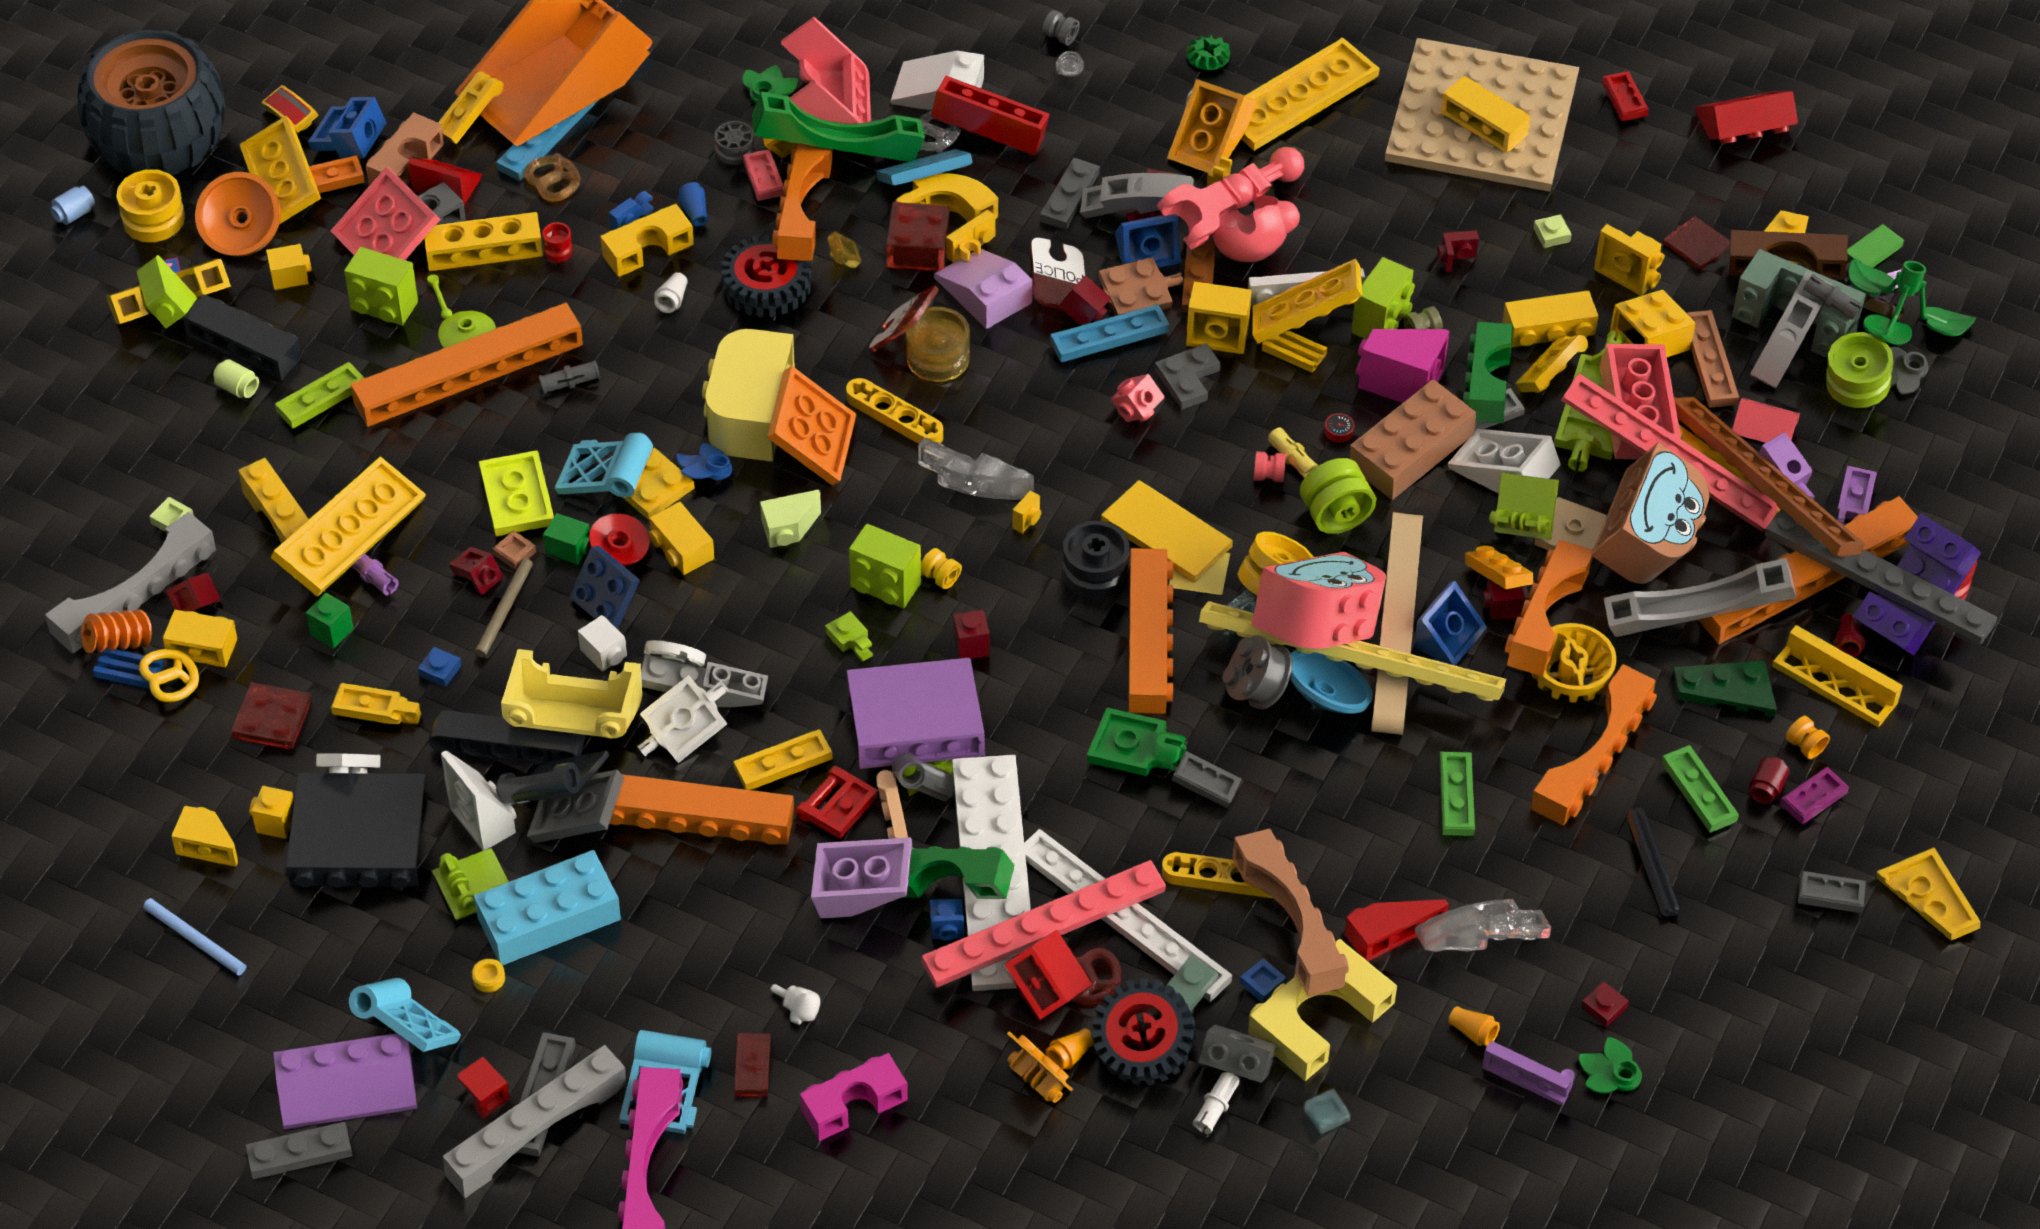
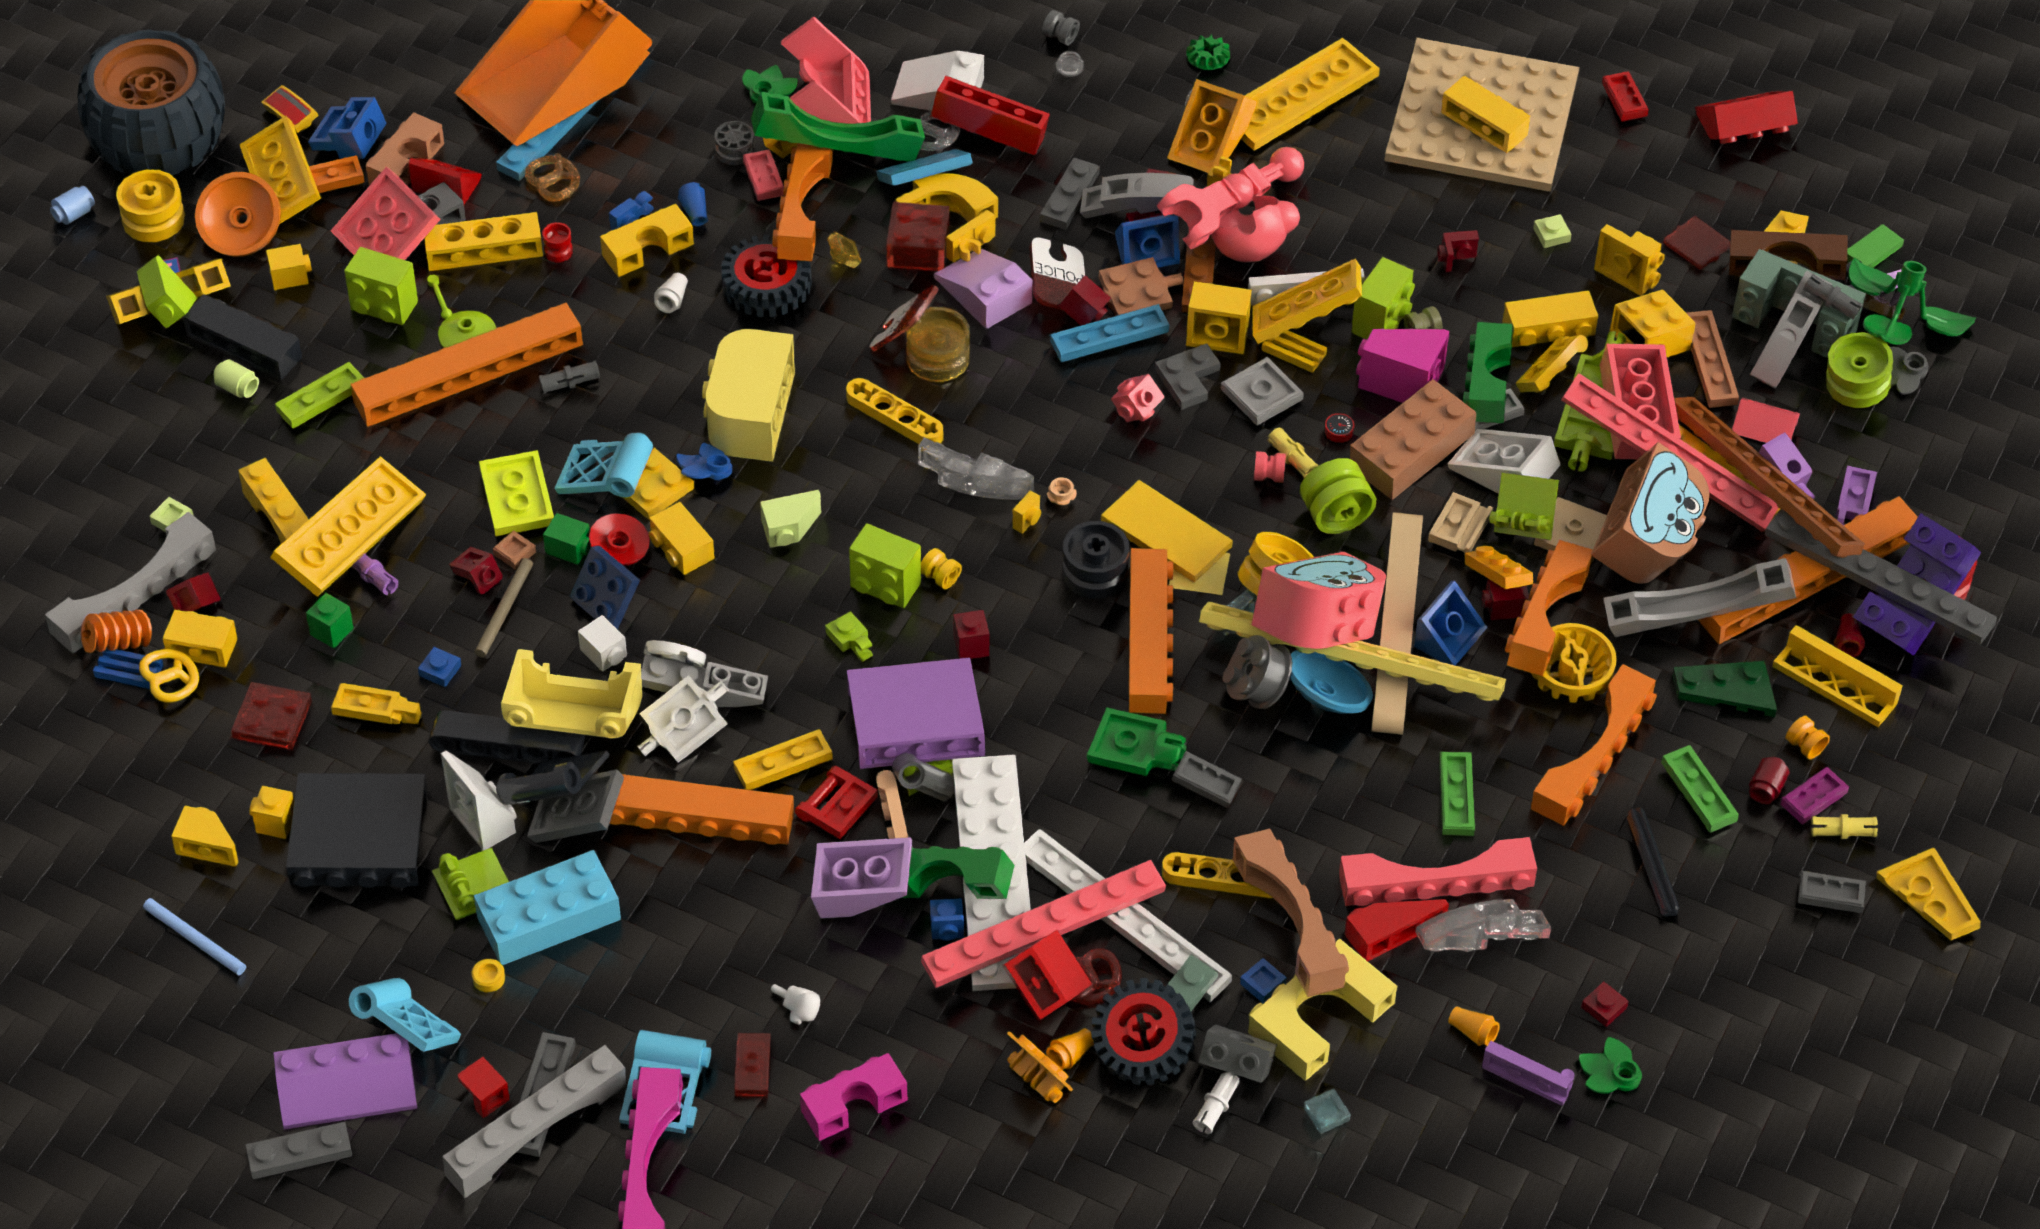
(348, 762): white plate -> none
(469, 105): yellow plate -> none
(811, 425): orange plate -> none
(1061, 491): none -> light nougat plate
(1262, 391): none -> light grey plate
(1376, 880): none -> coral arch
(1460, 524): none -> tan plate
(1844, 826): none -> light yellow pin

